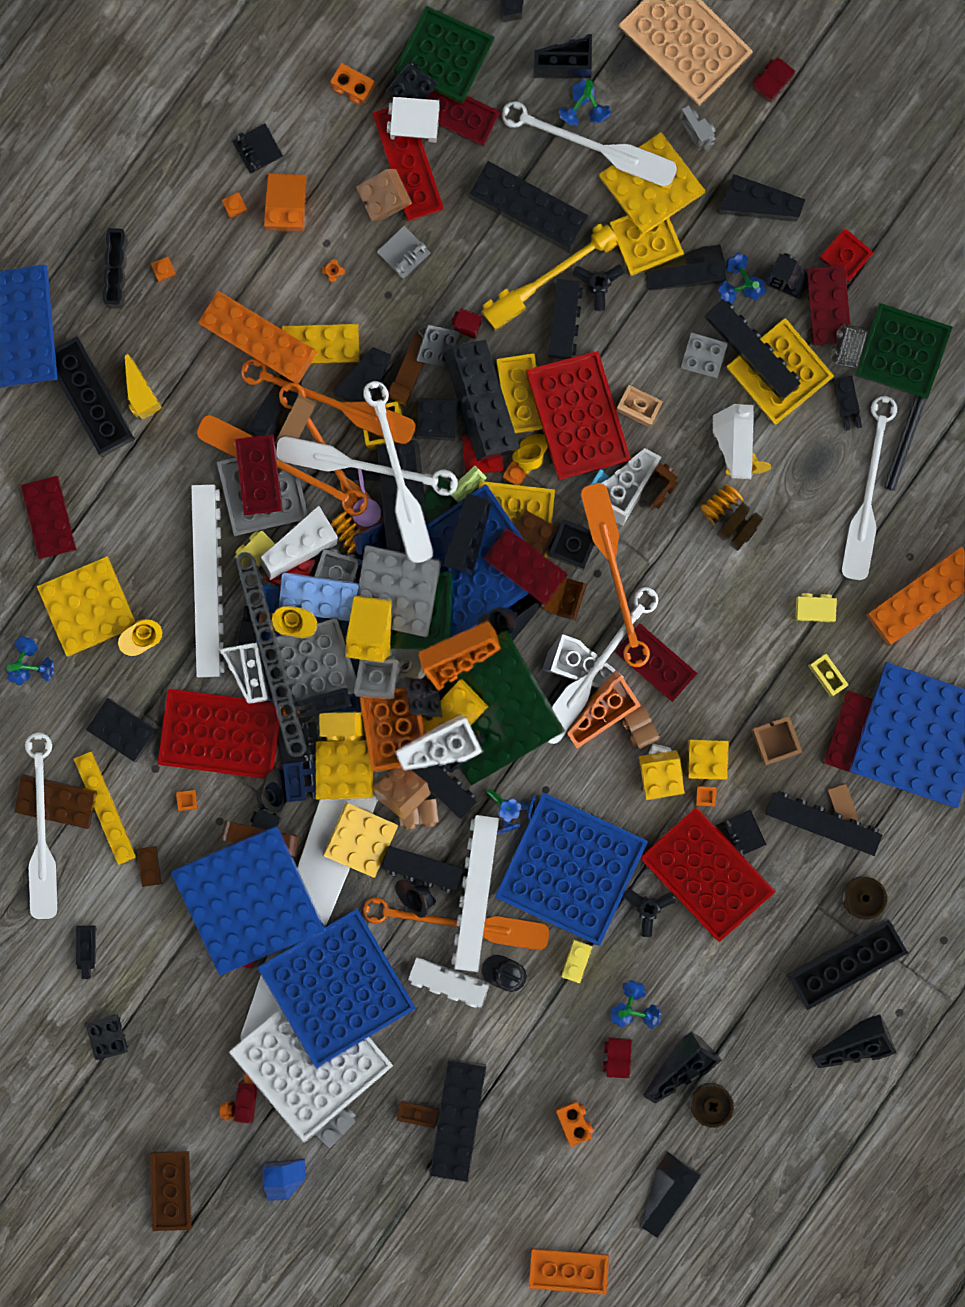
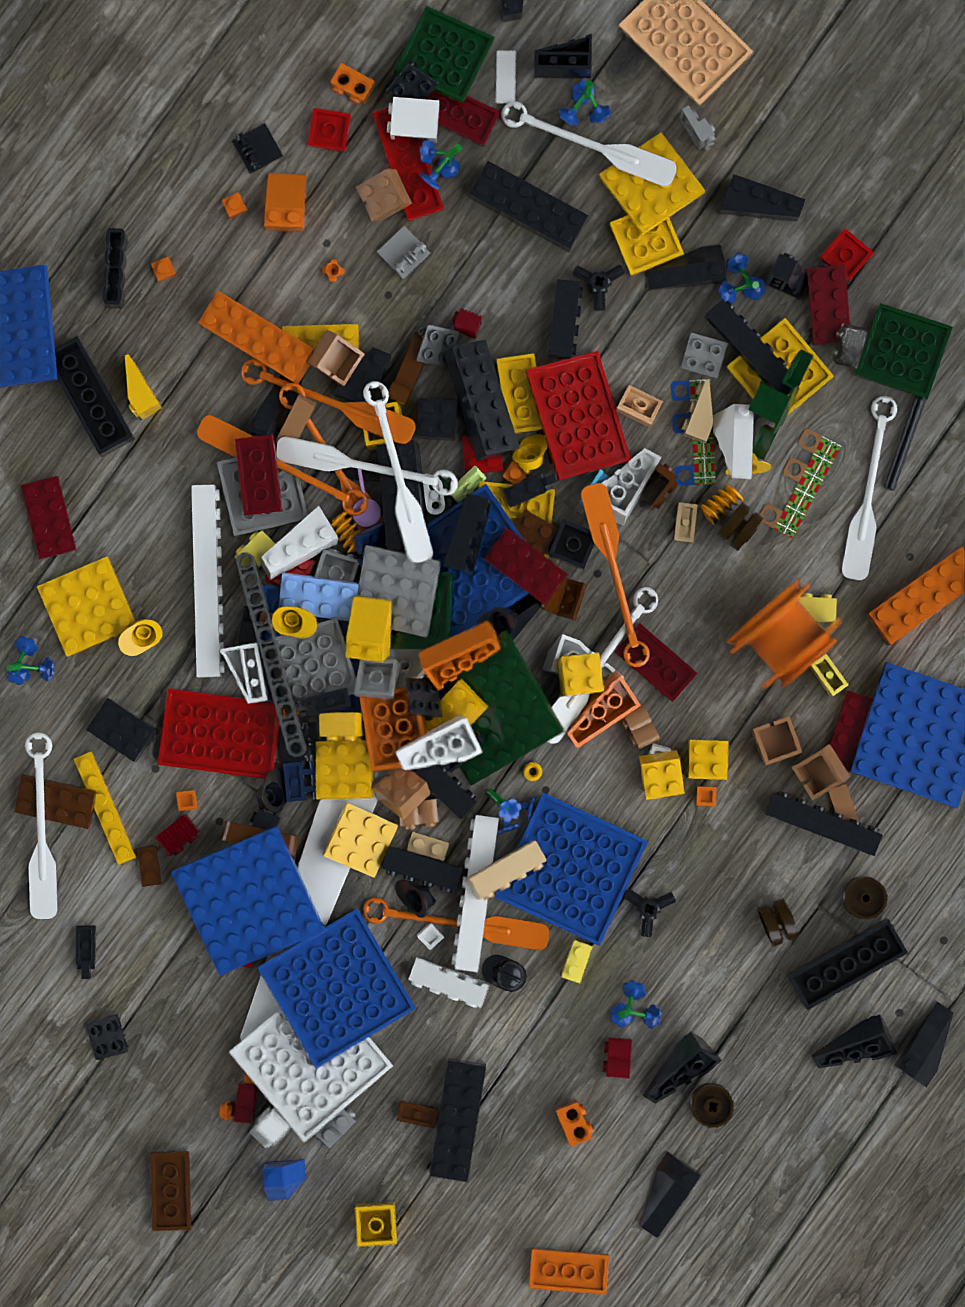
(177, 835): none -> dark red brick
(269, 1127): none -> white wedge
(329, 130): none -> red plate
(335, 357): none -> medium nougat piece
(376, 1224): none -> yellow brick
(428, 846): none -> tan plate
(430, 936): none -> white plate
(432, 496): none -> white plate
(447, 165): none -> blue plant
(505, 76): none -> white sticker
(506, 869): none -> tan brick
(511, 303): yellow bar -> none
(528, 489): none -> black hinge
(538, 771): none -> yellow plate
(580, 674): none -> yellow brick
(685, 522): none -> tan plate
(701, 418): none -> tan slope
(703, 453): none -> piece
(707, 874): red plate -> none
(742, 832): black hinge -> none
(773, 80): dark red brick -> none
(775, 405): none -> dark green piece
(778, 922): none -> dark brown wheel
(785, 636): none -> orange wheel
(808, 481): none -> piece
(824, 769): none -> medium nougat piece
(847, 401): black hinge -> none
(926, 1047): none -> black wedge

